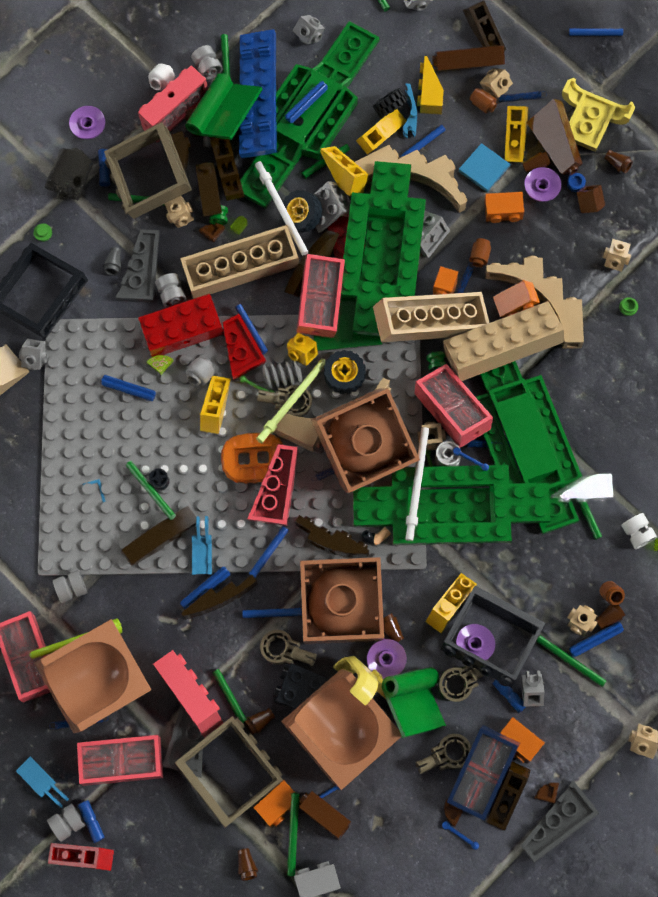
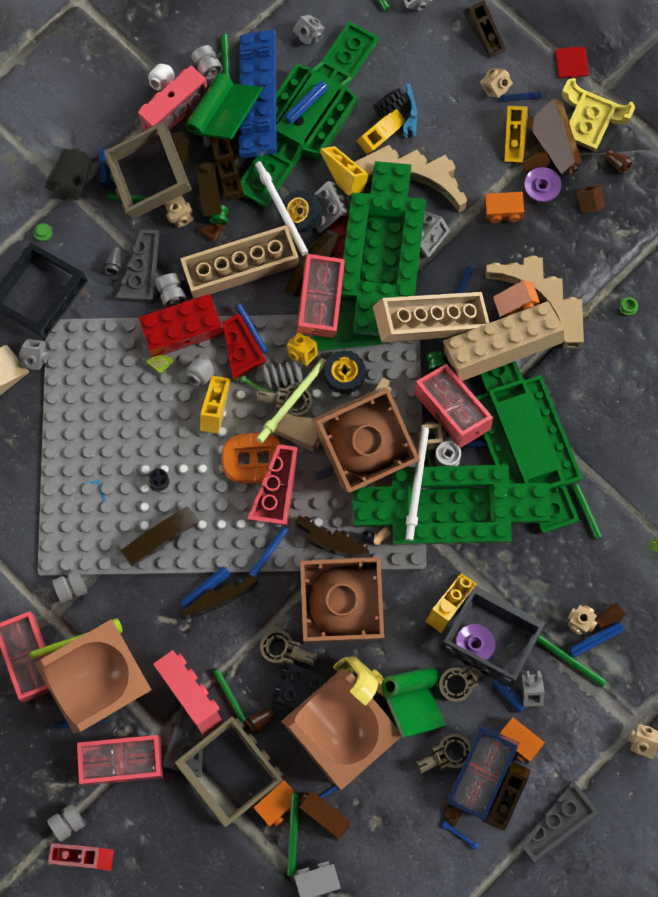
(39, 780): dark azure arm -> none
(84, 116): medium lavender dish -> none
(90, 819): blue piece -> none
(128, 388): blue axle -> none
(150, 490): green bar -> none
(202, 550): dark azure arm -> none
(239, 225): clear neon green piece -> none
(246, 866): reddish brown cone -> none
(272, 613): blue bar -> none
(311, 170): green bar -> none
(389, 667): medium lavender dish -> none
(392, 628): reddish brown cone -> none
(425, 140): blue bar -> none
(432, 90): yellow slope -> none
(445, 281): orange brick -> none
(457, 451): blue hinge -> none
(469, 57): reddish brown slope -> none
(480, 252): dark orange brick -> none
(483, 100): dark orange brick -> none
(484, 167): dark azure tile -> none
(547, 793): reddish brown tile -> none
(572, 62): none -> red piece
(576, 182): blue tile -> none
(586, 487): clear slope -> none
(595, 32): blue bar -> none
(612, 593): dark orange brick -> none
(617, 255): tan brick -> none
(639, 531): white wheel -> none

